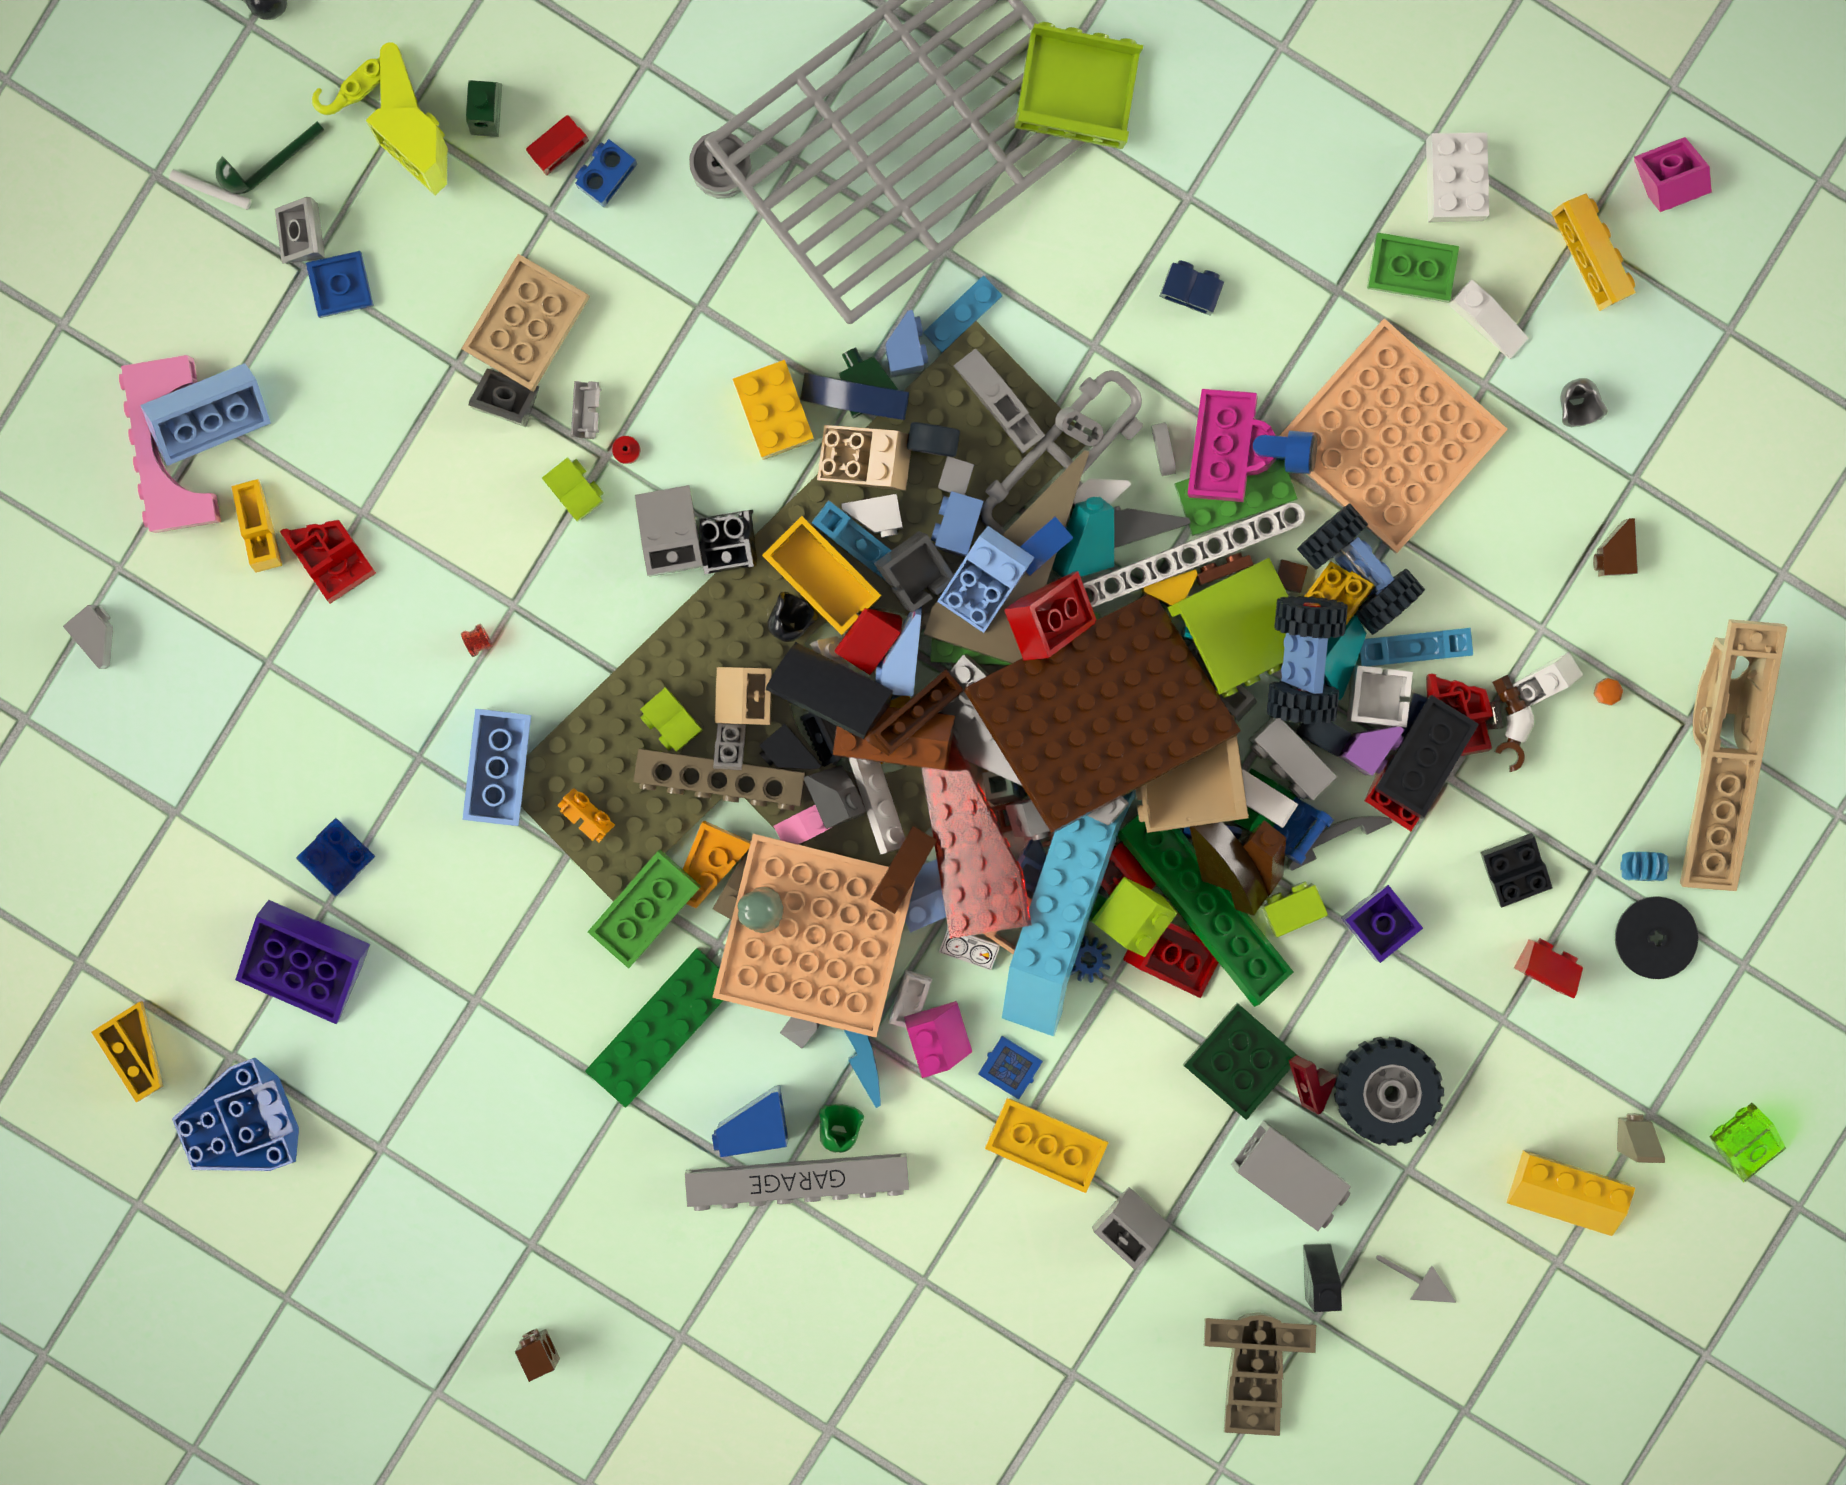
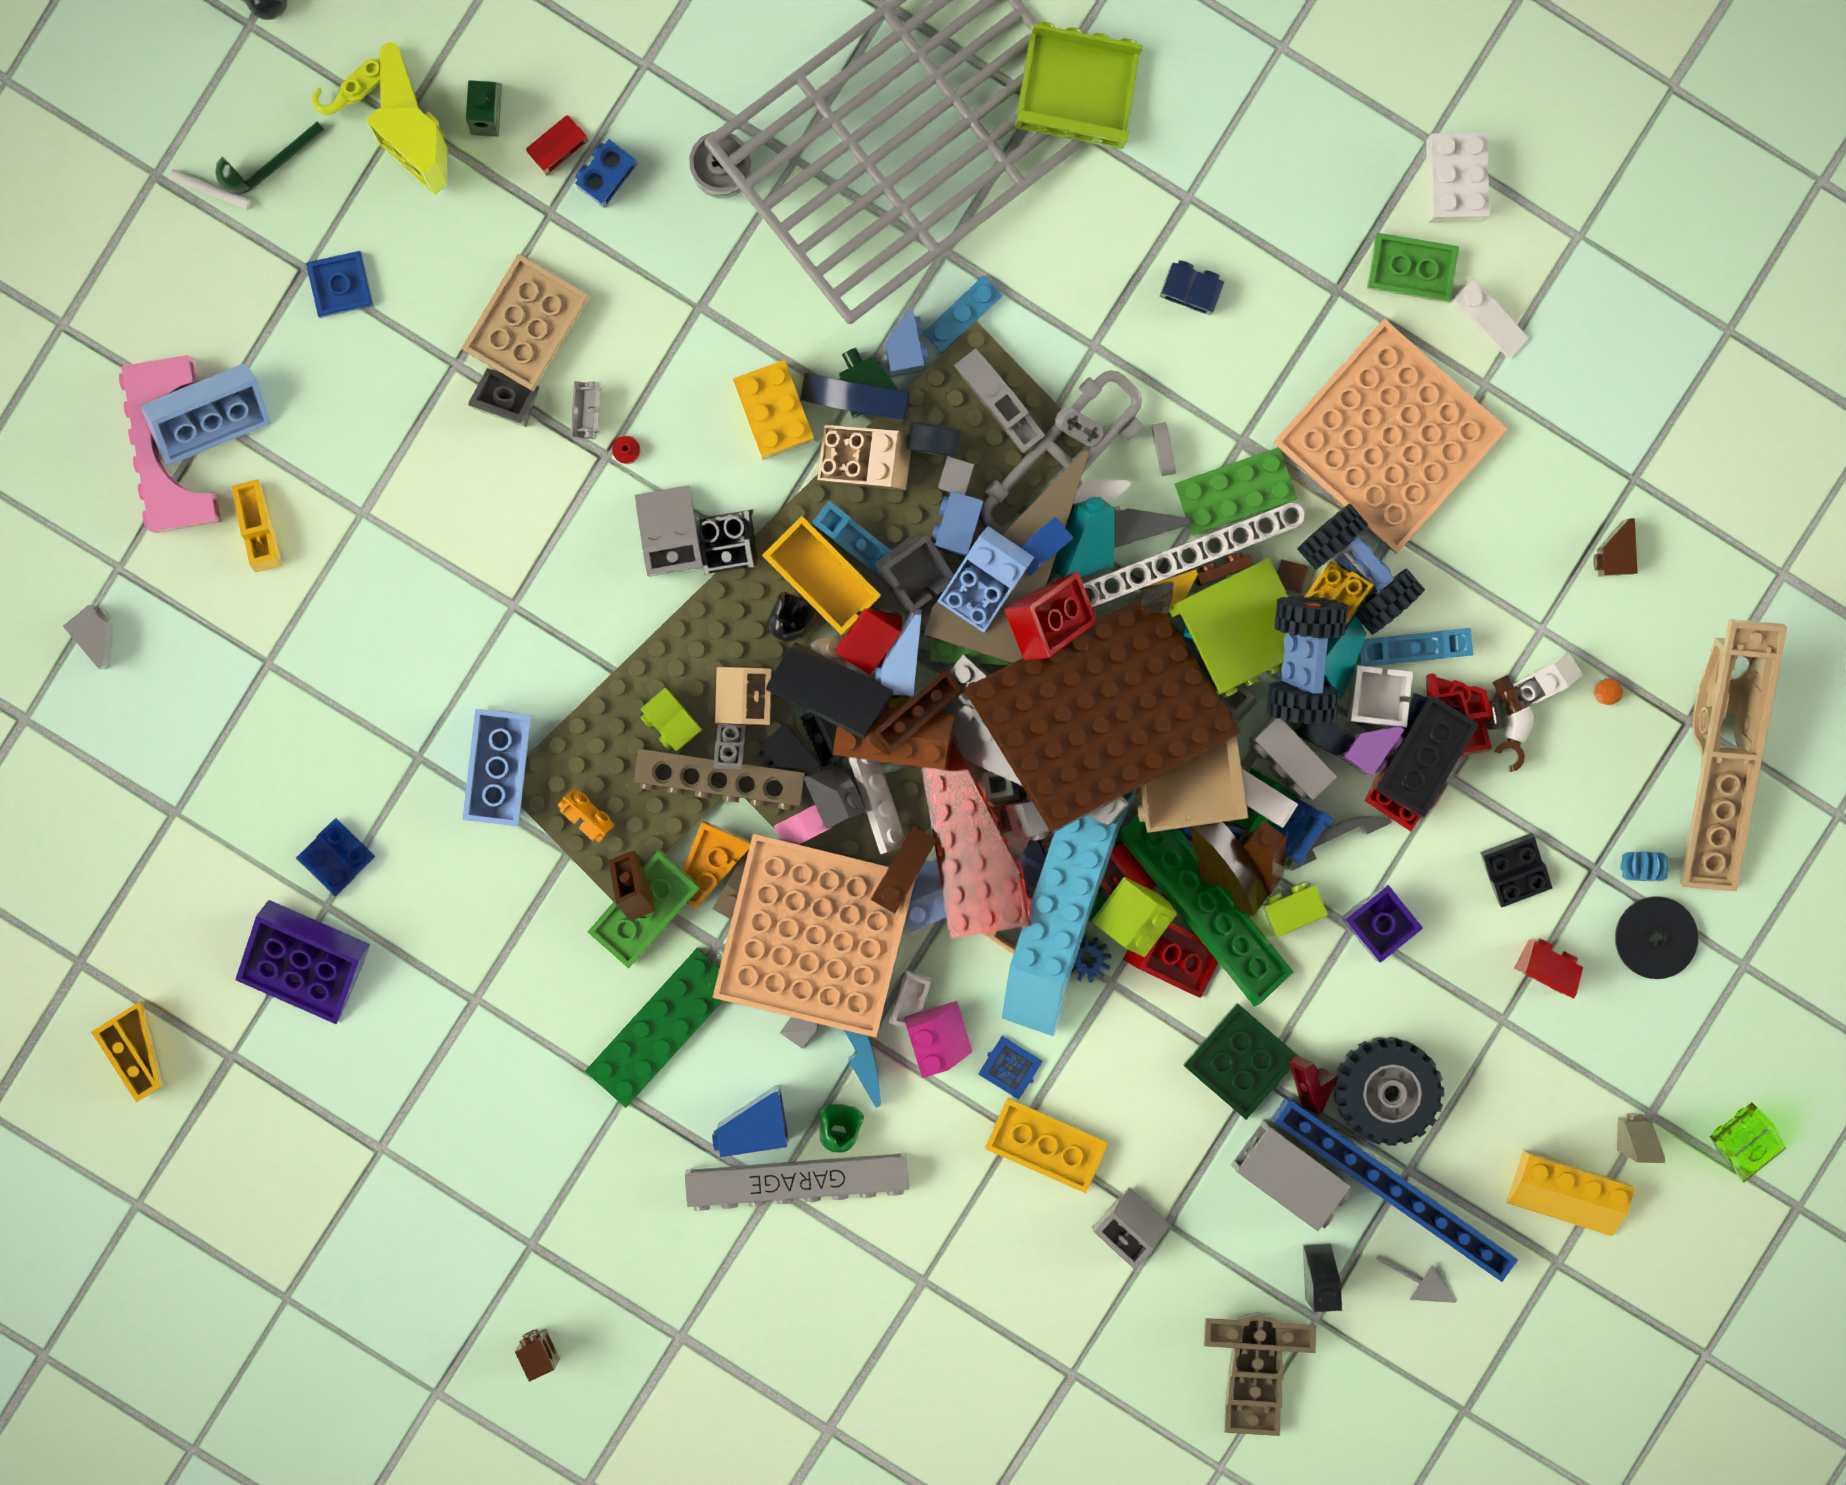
(239, 1122): blue wedge -> none
(299, 231): light grey slope -> none
(329, 557): red slope -> none
(476, 640): clear red wheel -> none
(573, 489): lime brick -> none
(631, 886): none -> reddish brown slope
(760, 910): sand green hair -> none
(876, 514): white slope -> none
(970, 949): slope -> none
(1157, 597): none -> clear smoke slope
(1236, 445): dark pink plate -> none
(1394, 1189): none -> blue brick
(1586, 412): flat silver hair -> none
(1593, 251): yellow slope -> none
(1673, 174): dark pink slope -> none

